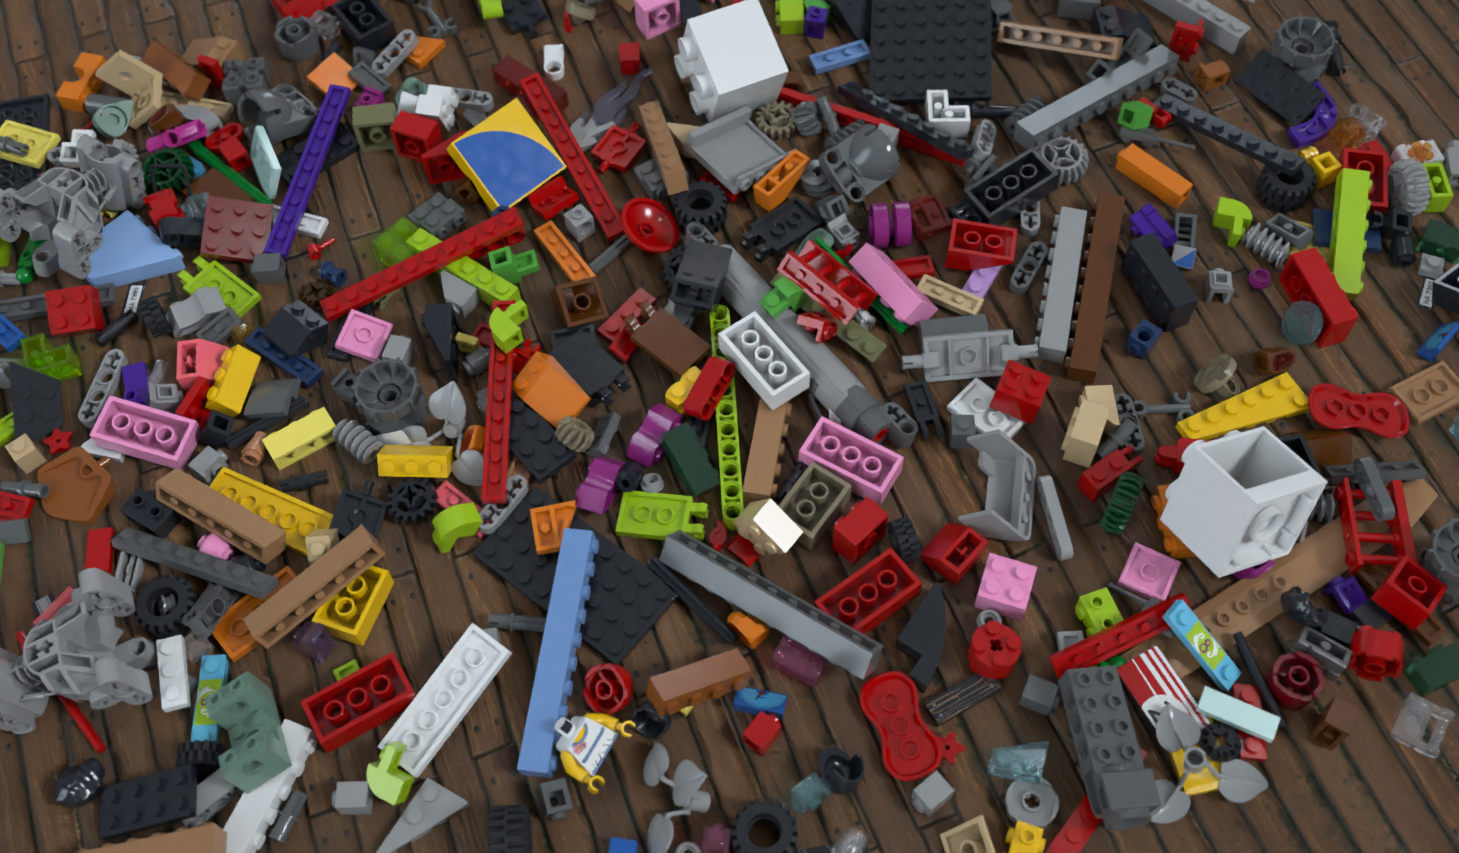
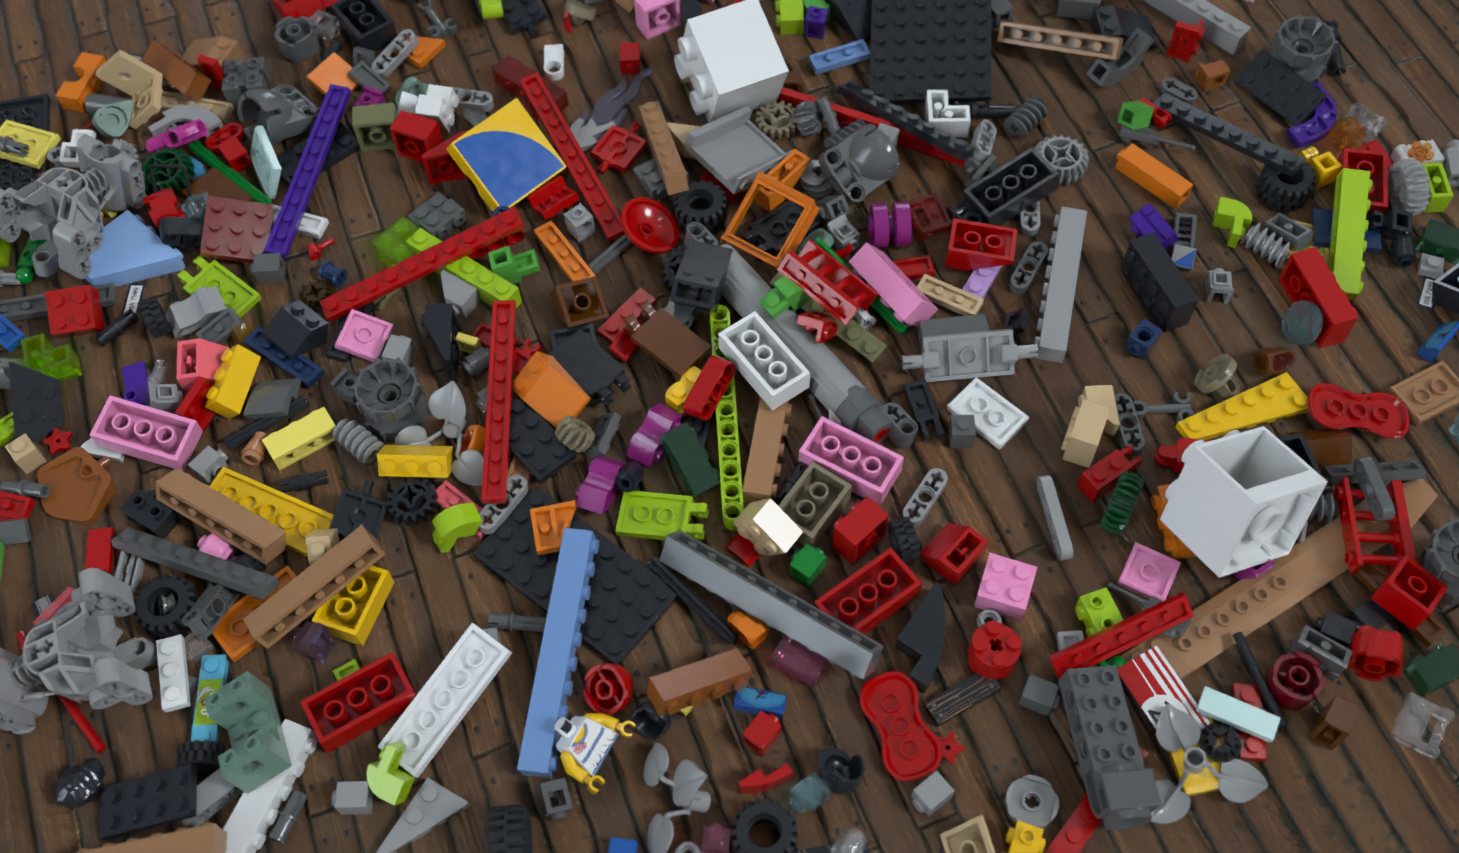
(107, 388): light grey beam -> none
(166, 118): reddish brown rock -> none
(216, 429): black brick -> none
(394, 438): white sticker -> none
(467, 191): reddish brown rock -> none
(505, 325): lime brick -> none
(652, 483): light grey plate -> none
(718, 536): red piece -> none
(759, 783): none -> red slope
(798, 232): none -> orange piece
(807, 564): none -> green brick
(925, 487): none -> light grey beam
(1009, 488): light grey windscreen -> none
(1017, 321): none -> black plate
(1020, 391): red brick -> none
(1020, 761): clear light blue wing -> none
(1095, 97): brick -> none
(1095, 288): reddish brown brick -> none
(1117, 438): dark grey pin -> none
(1202, 645): medium azure plate -> none
(1259, 278): magenta plate -> none
(1299, 609): black hair -> none
(1347, 593): dark purple bracket -> none

